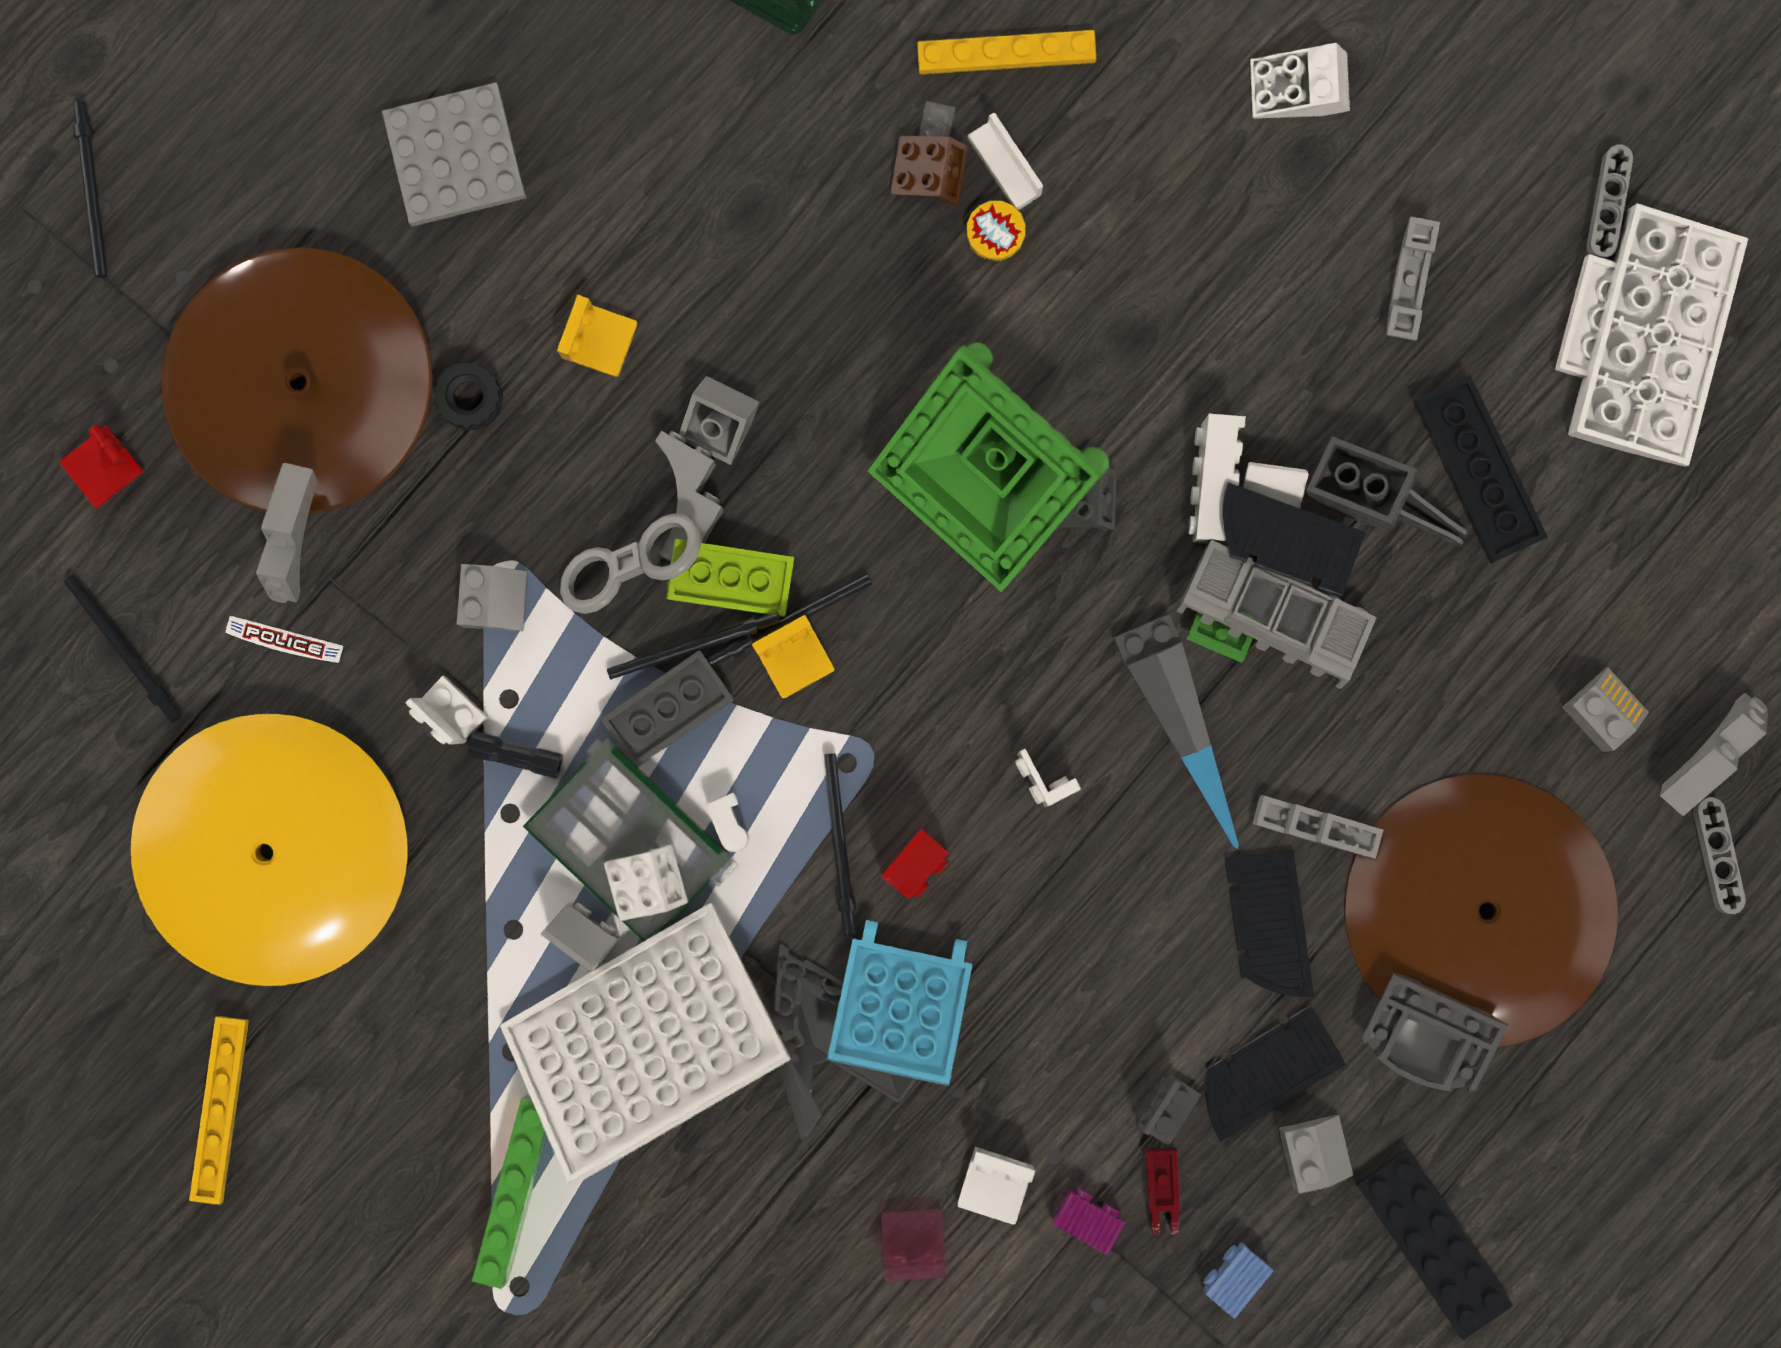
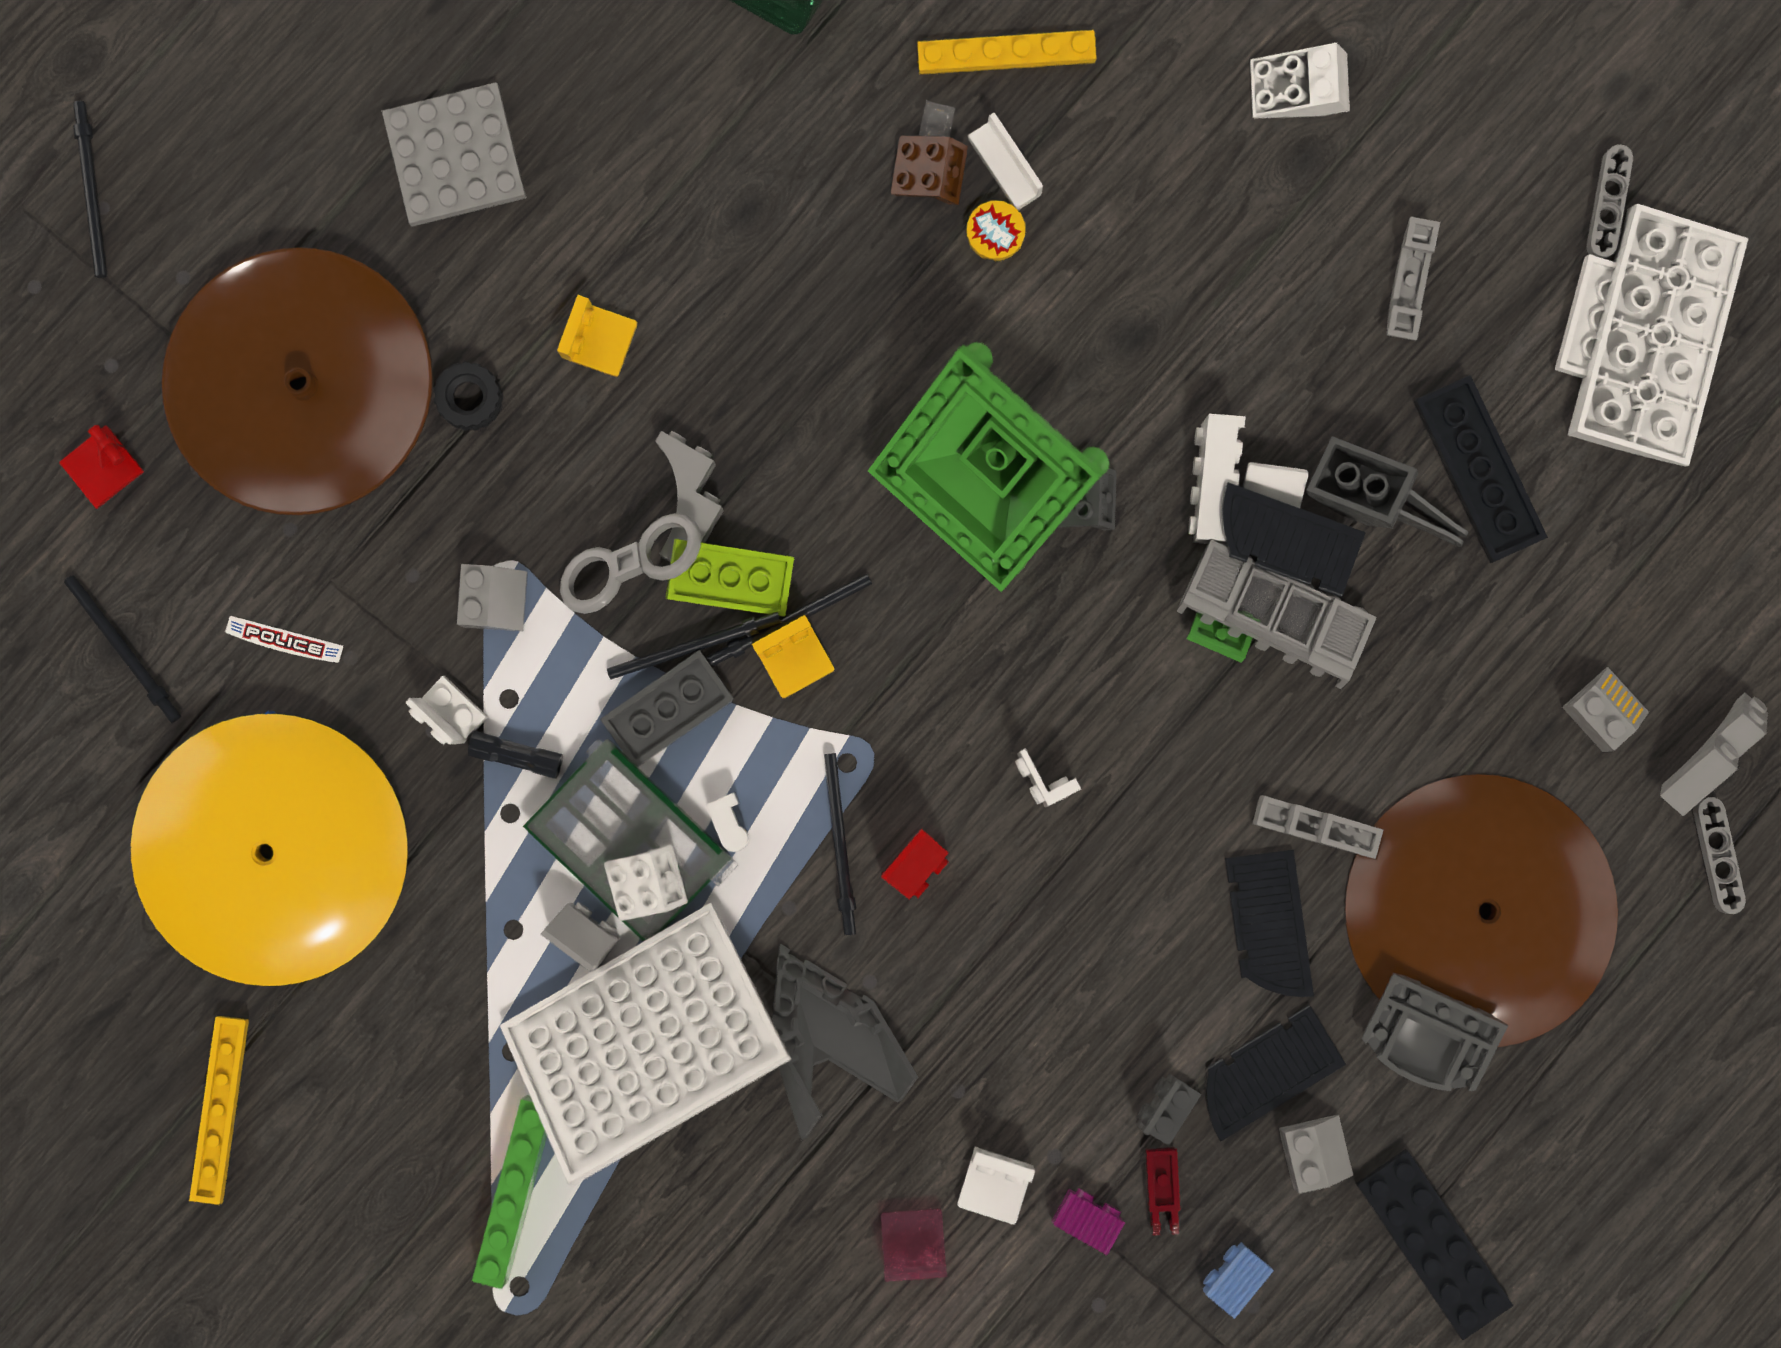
(284, 532): light grey arch -> none
(718, 419): light grey slope -> none
(900, 1009): medium azure plate -> none
(1163, 676): dark grey plate -> none

